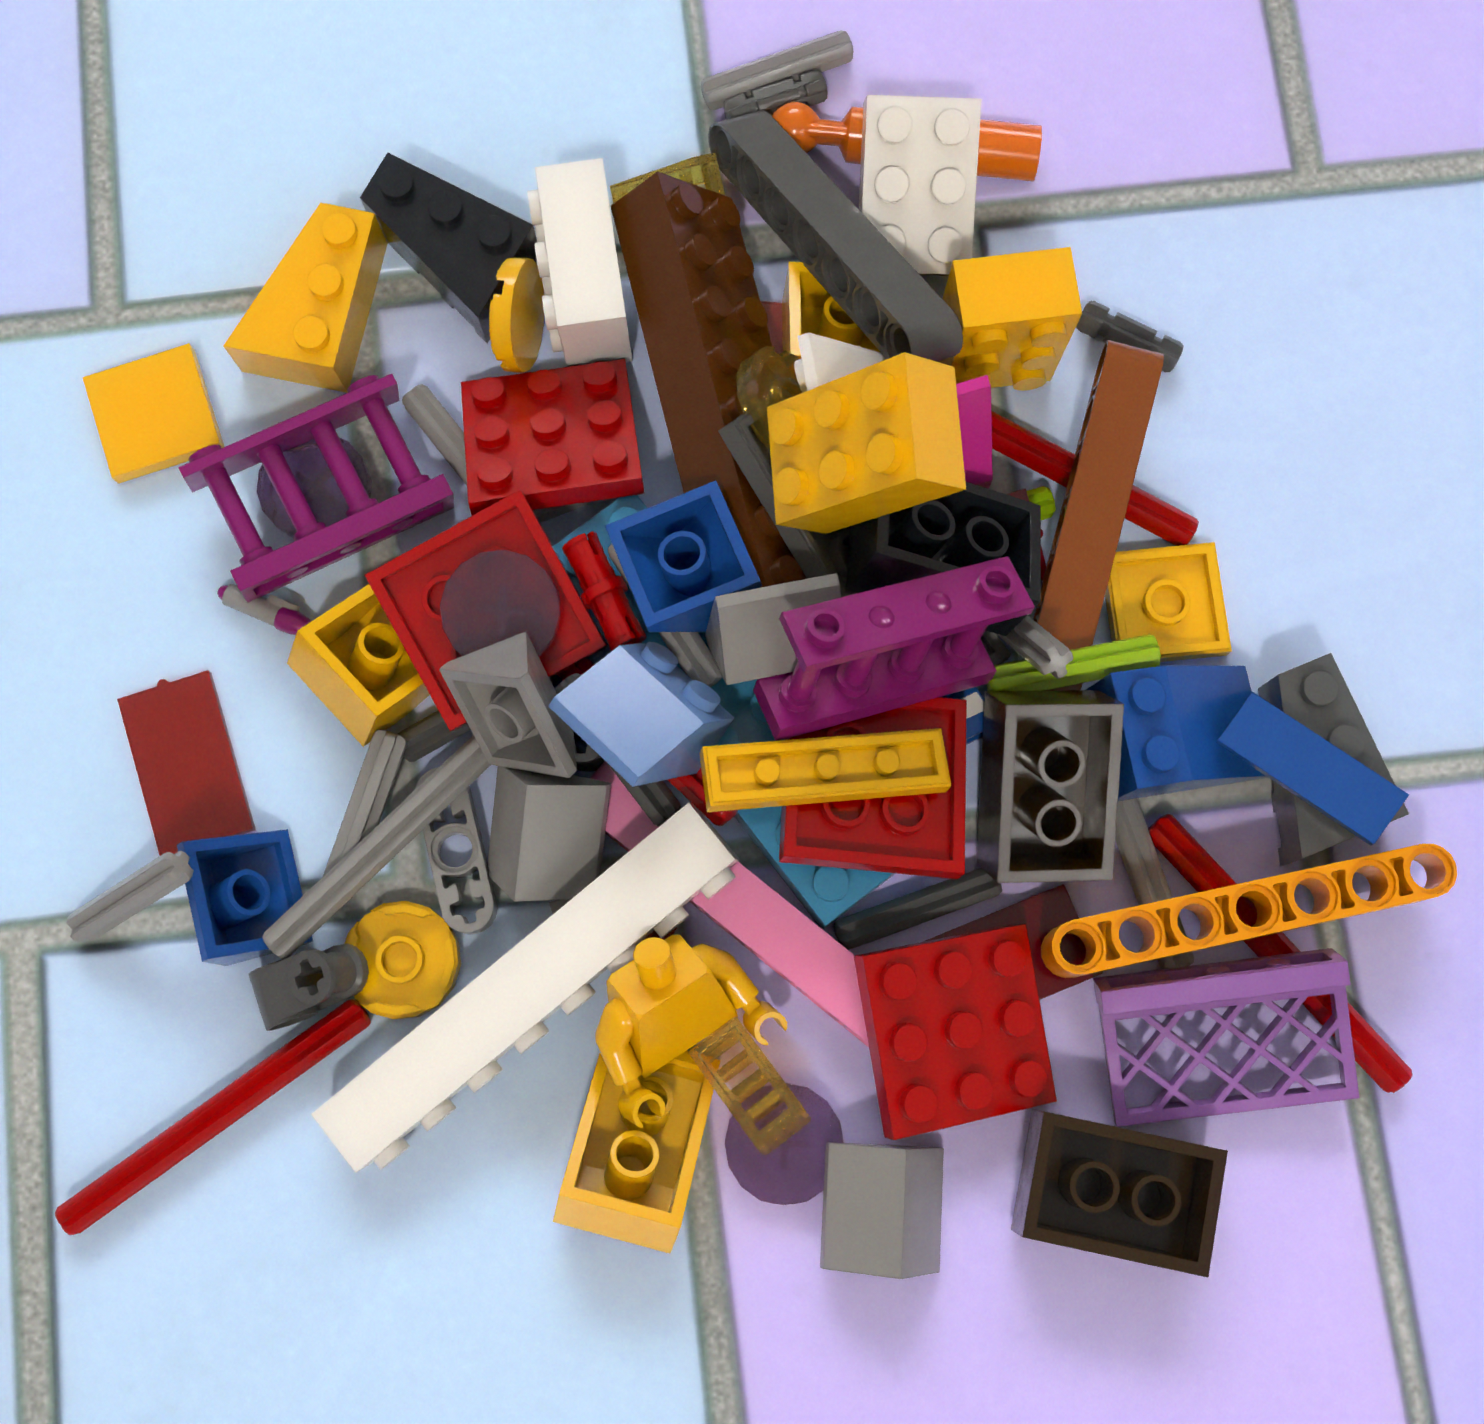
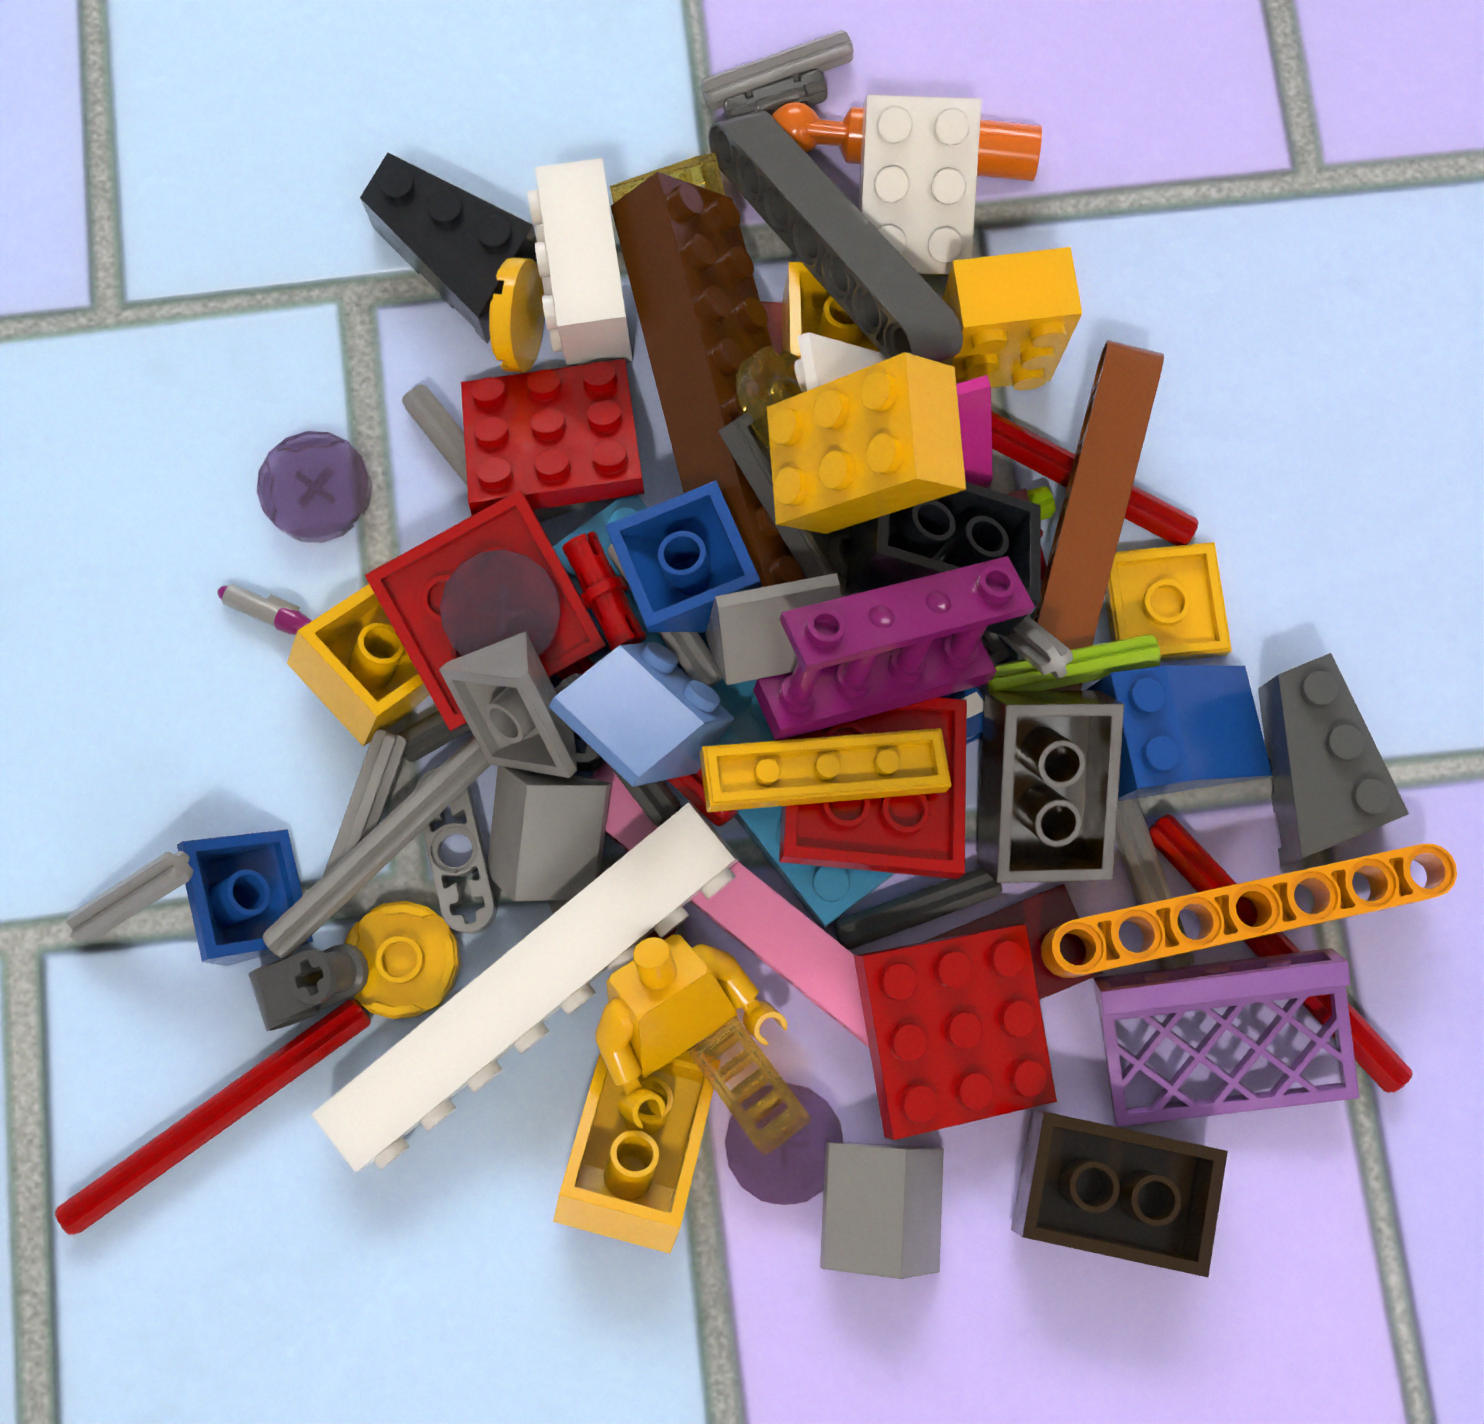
(152, 412): yellow tile -> none
(185, 762): clear red piece -> none
(314, 543): magenta fence -> none
(315, 303): yellow wedge -> none
(1128, 331): dark grey axle -> none
(1312, 769): blue tile -> none

